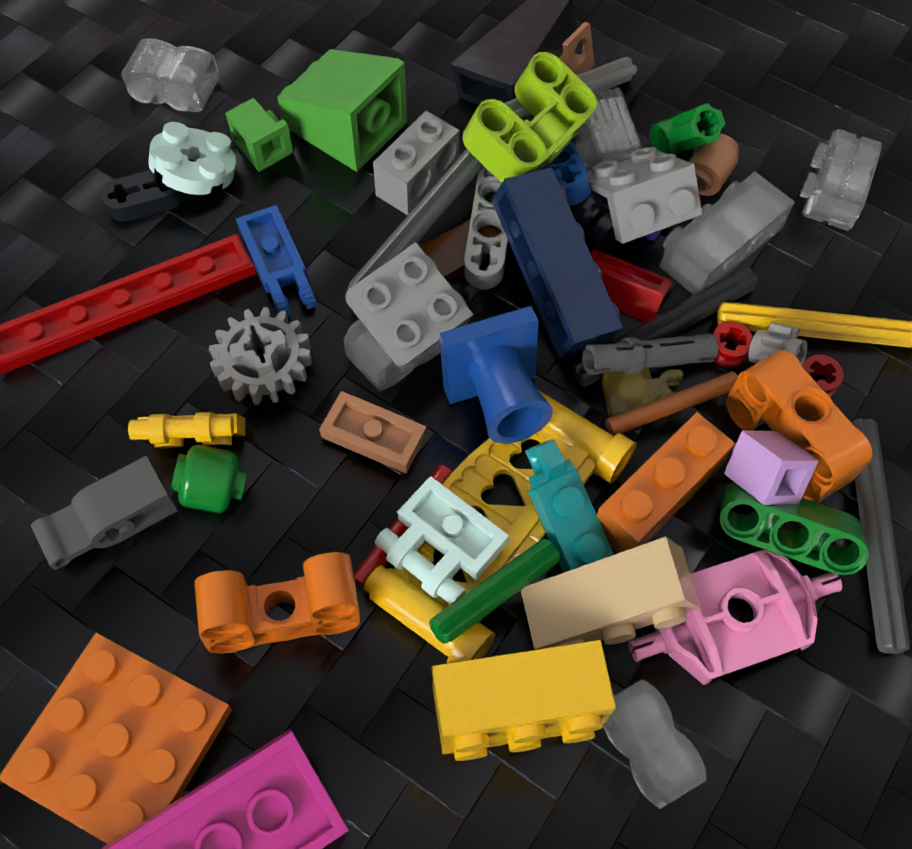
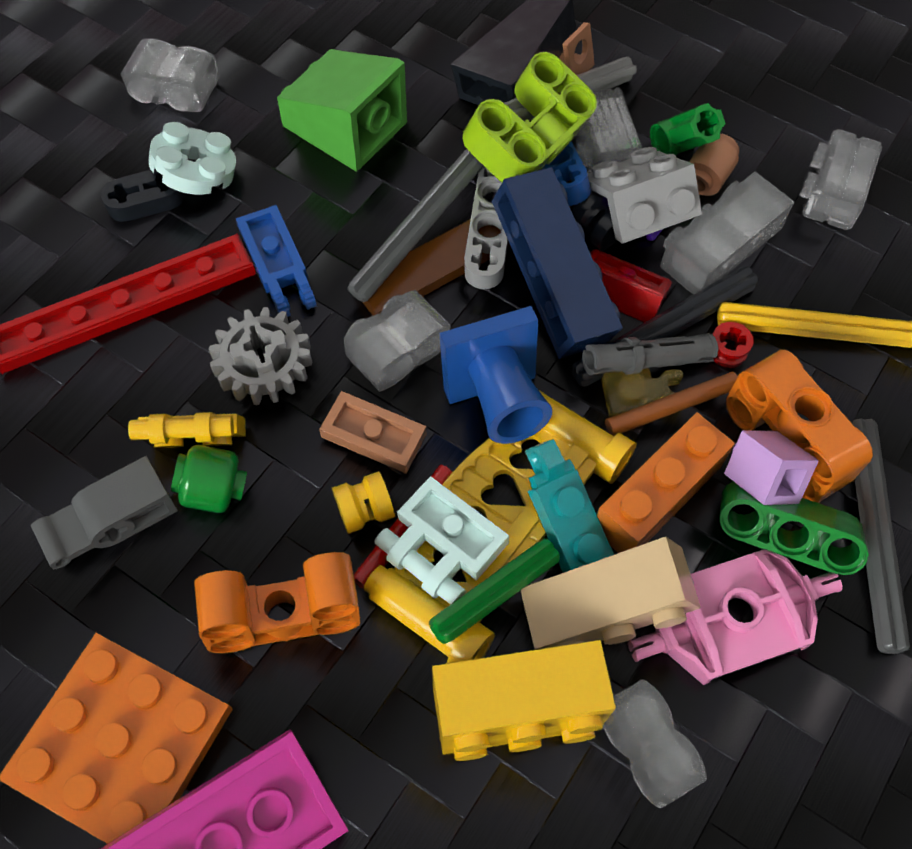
(259, 134): bright green brick -> none
(352, 505): none -> yellow wheel
(407, 305): light grey bracket -> none
(415, 162): light grey brick -> none
(777, 338): light grey gear -> none
(829, 368): red bush -> none

